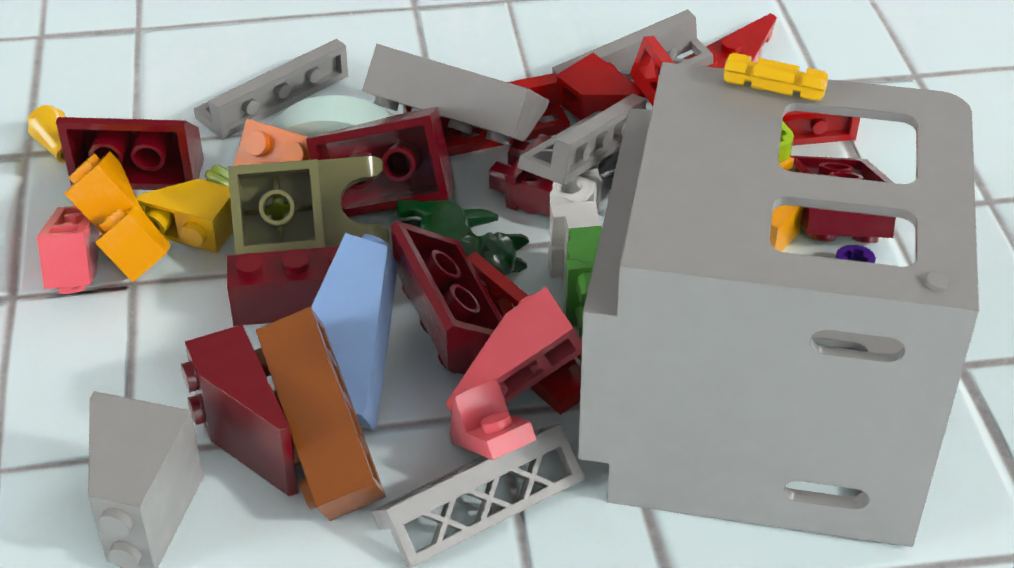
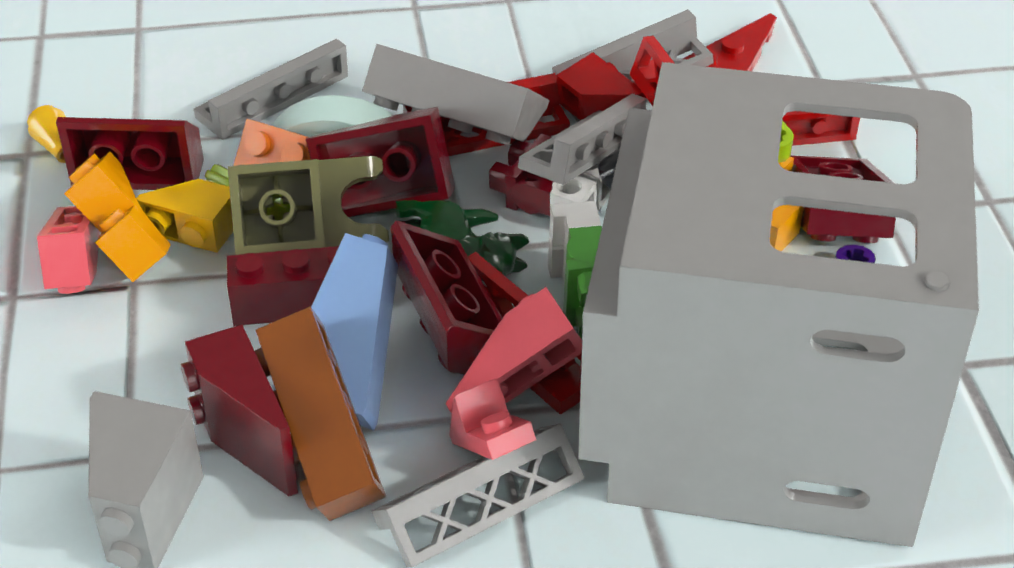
(775, 77): yellow axle -> none

